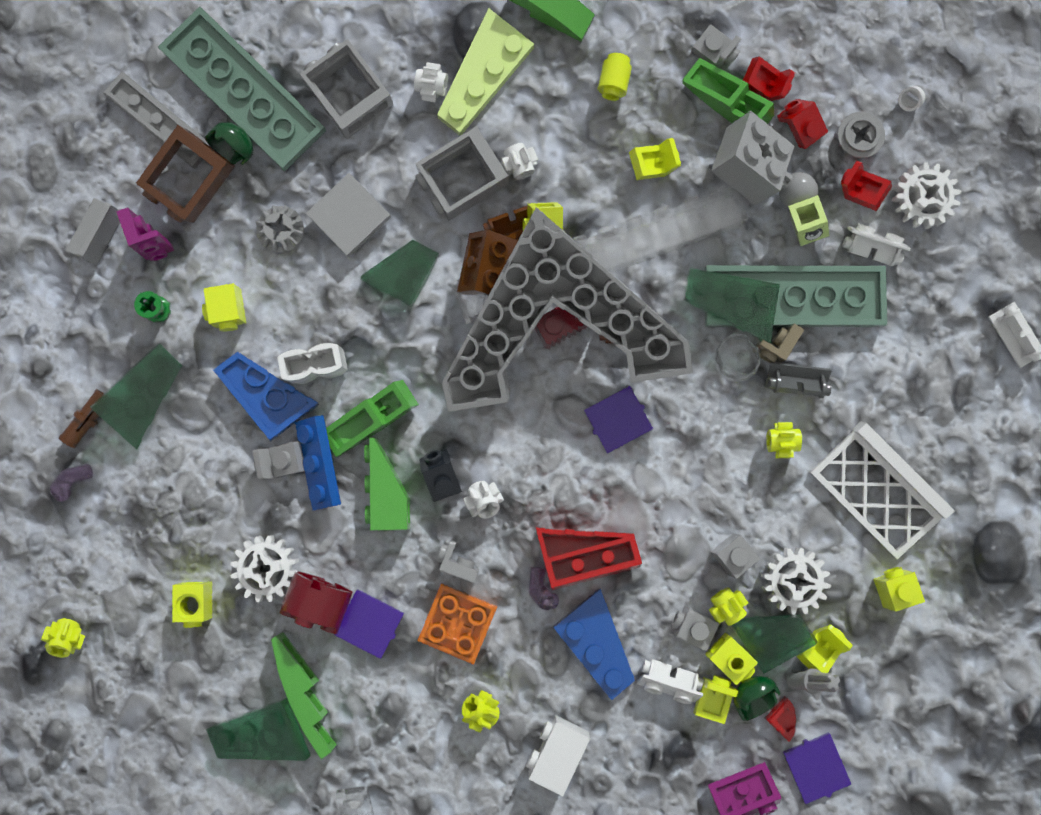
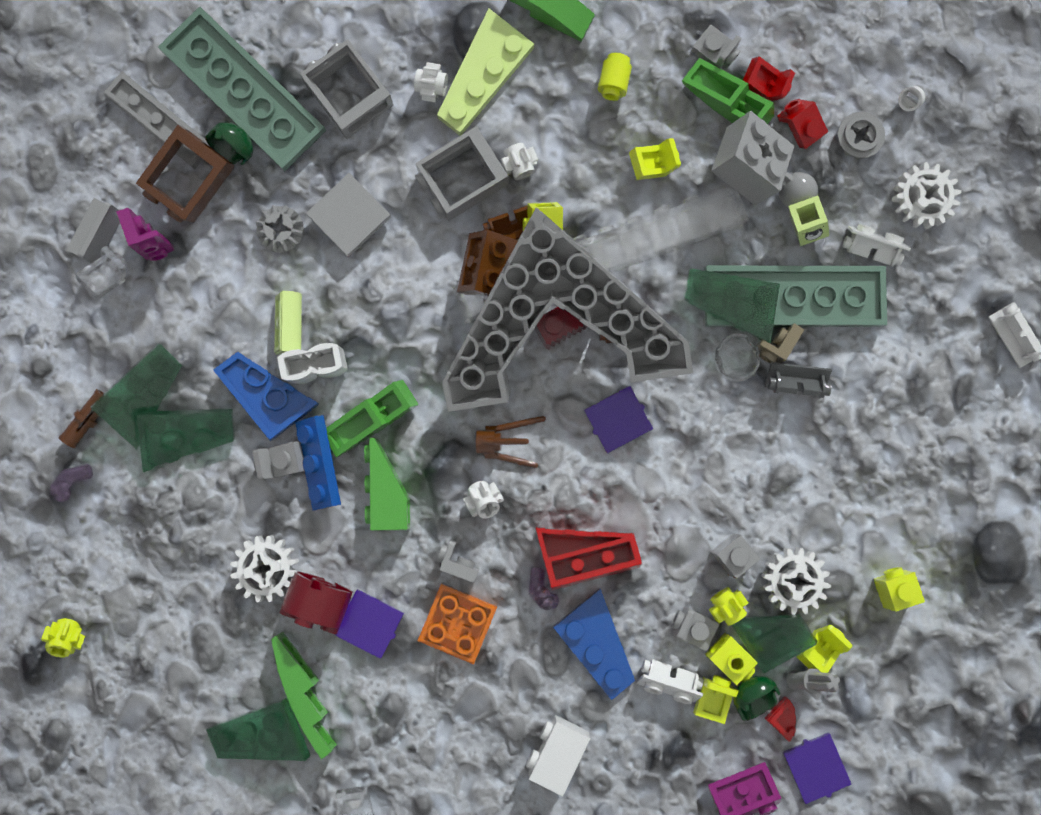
(103, 273): none -> clear bracket
(144, 309): green bush -> none
(178, 433): none -> clear green wing
(181, 593): neon yellow brick -> none
(224, 307): neon yellow brick -> none
(288, 322): none -> yellowish green brick
(403, 272): clear green wing -> none
(439, 475): black bracket -> none
(480, 711): neon yellow gear -> none
(489, 441): none -> reddish brown plant
(784, 440): neon yellow gear -> none
(864, 187): red bracket -> none
(900, 471): white fence -> none

